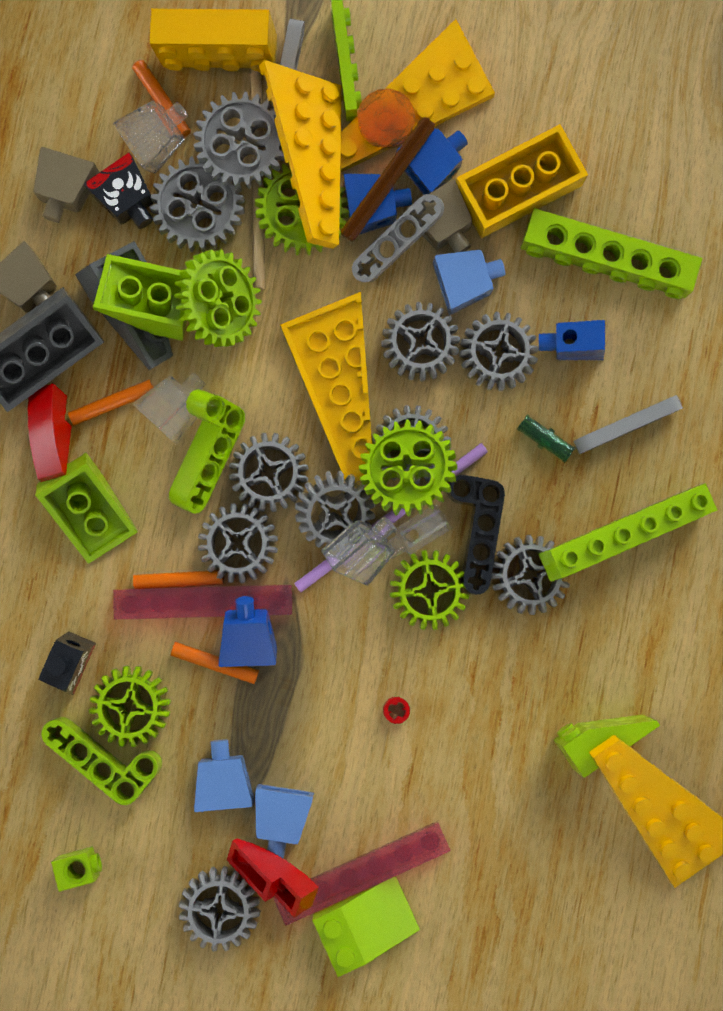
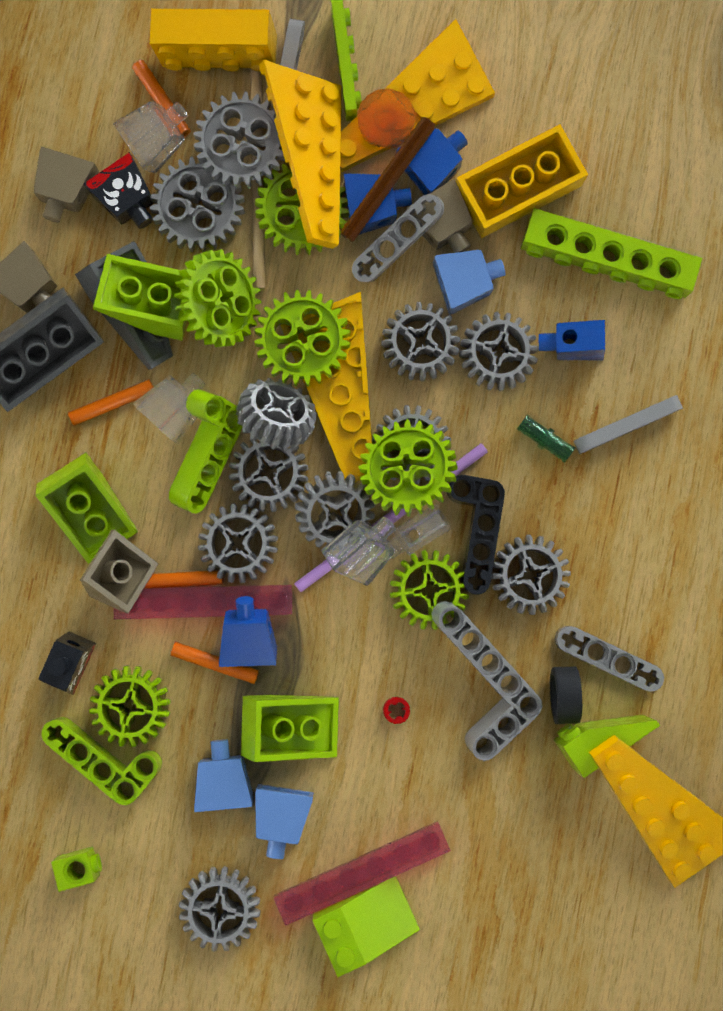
(49, 432): red slope -> none
(118, 573): none -> dark tan slope
(272, 876): red slope -> none
(284, 414): none -> light grey gear
(289, 727): none -> lime slope
(292, 313): none -> lime gear
(493, 673): none -> light grey beam
(566, 695): none -> black tyre
(610, 655): none -> light grey beam
(627, 532): lime brick -> none

